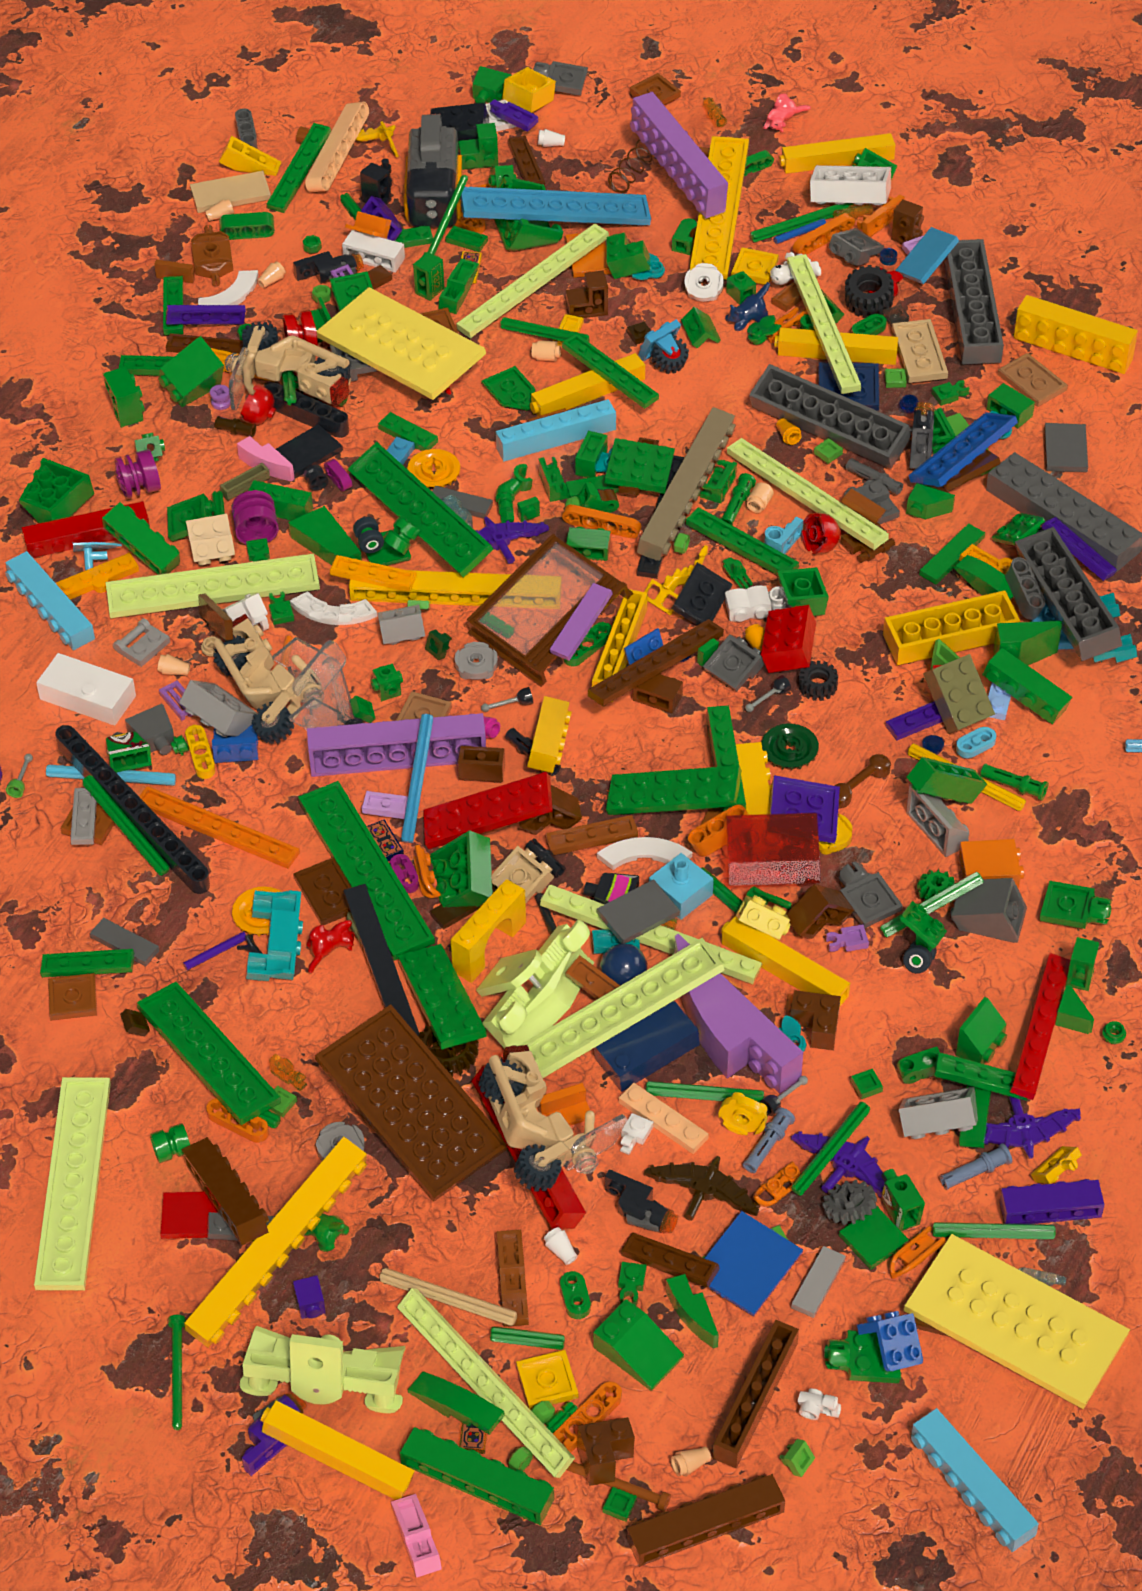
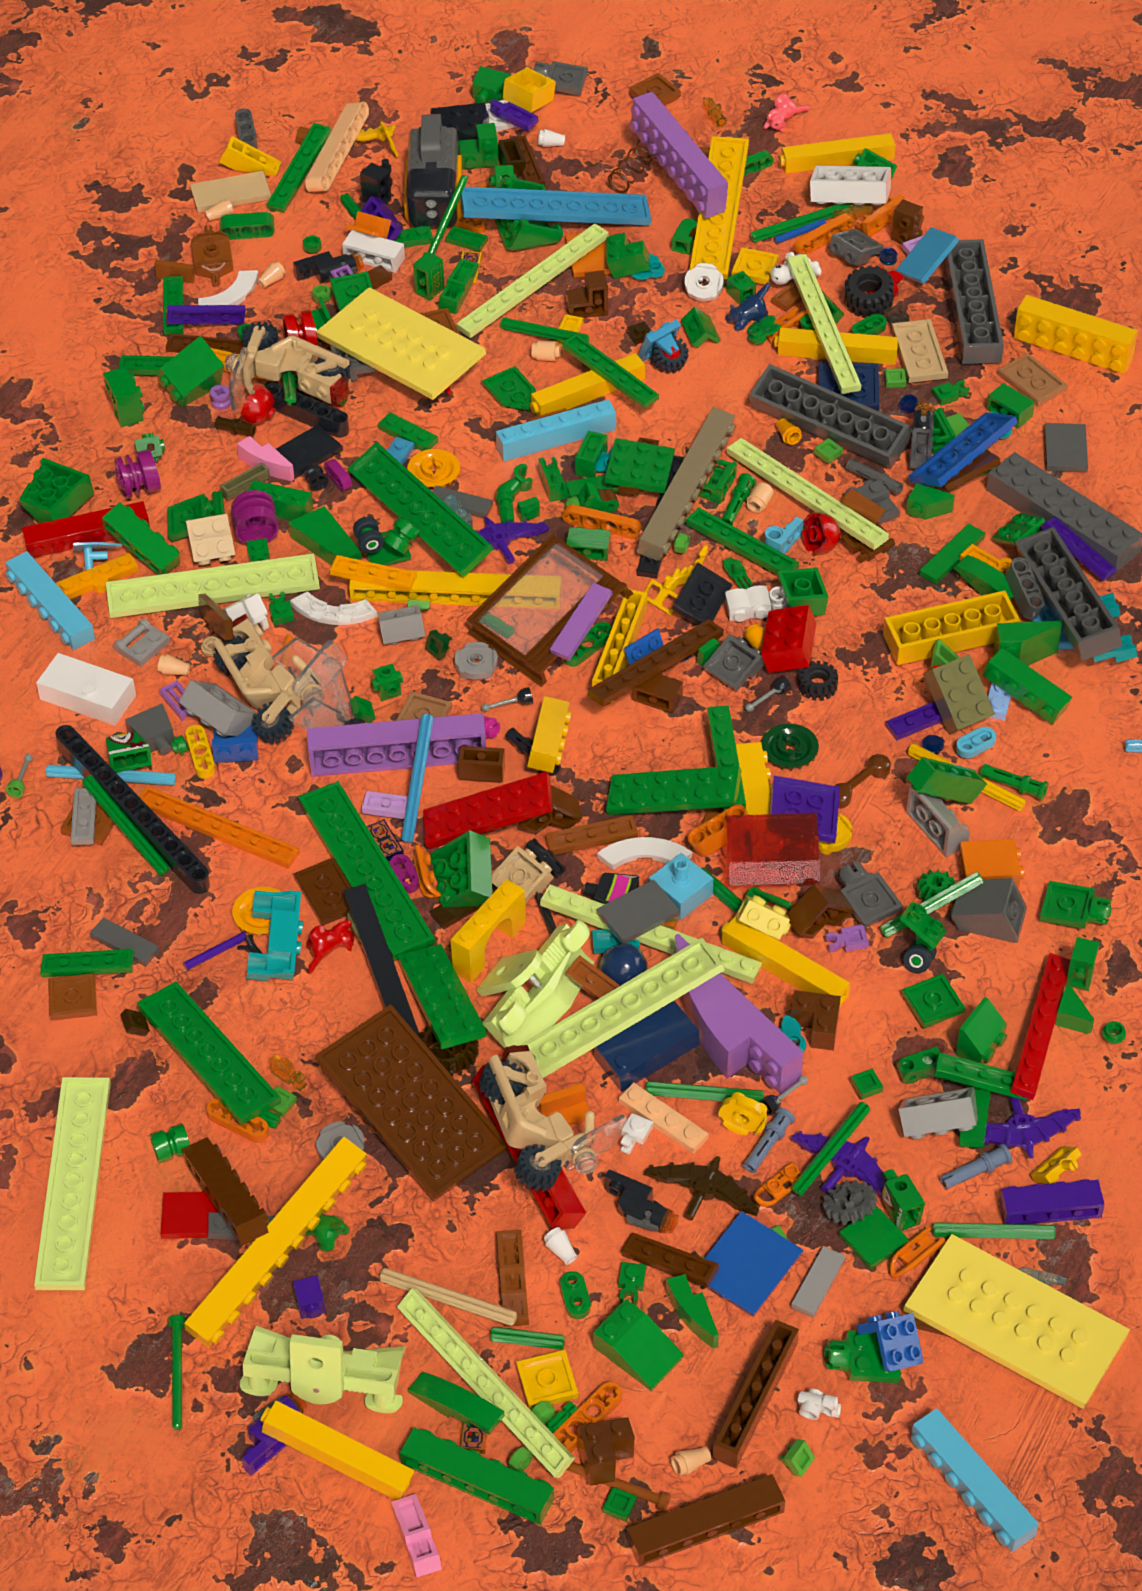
(510, 154): none -> dark brown brick
(933, 1001): none -> green plate

